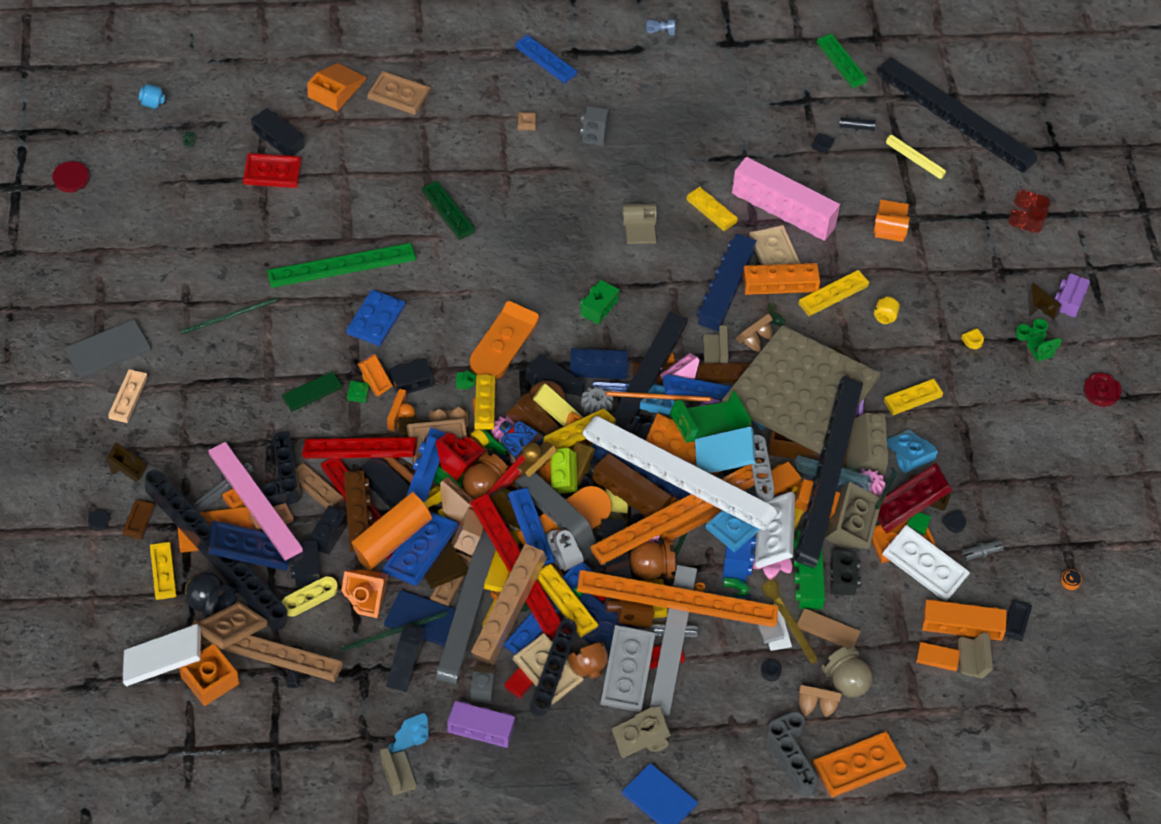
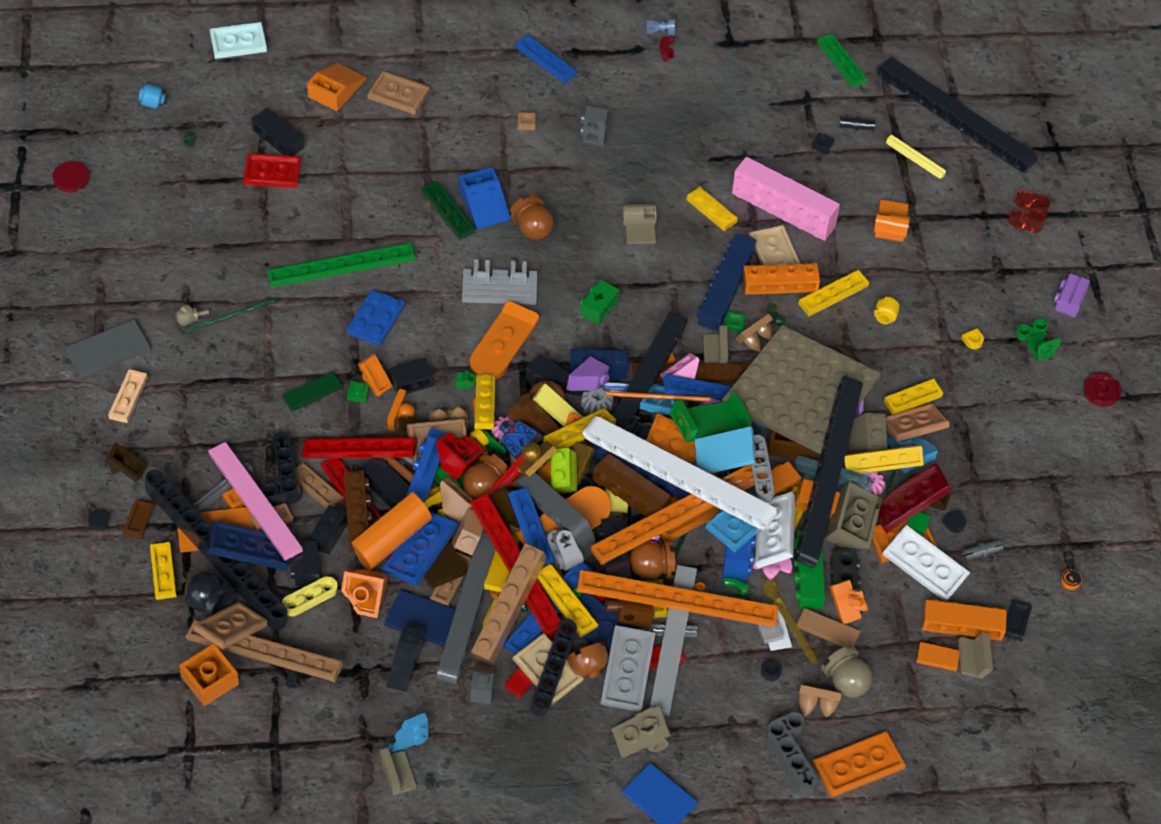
(162, 655): white tile -> none
(188, 315): none -> dark tan piece
(238, 40): none -> light aqua plate
(391, 632): clear green axle -> none
(481, 724): medium lavender brick -> none
(484, 198): none -> blue slope
(499, 287): none -> light grey hinge
(532, 217): none -> dark orange tile
(588, 376): none -> medium lavender slope
(666, 52): none -> dark red piece
(735, 321): none -> green tile
(847, 601): none -> orange piece
(884, 459): none -> yellow plate
(915, 422): none -> nougat tile
(1041, 300): dark brown slope -> none

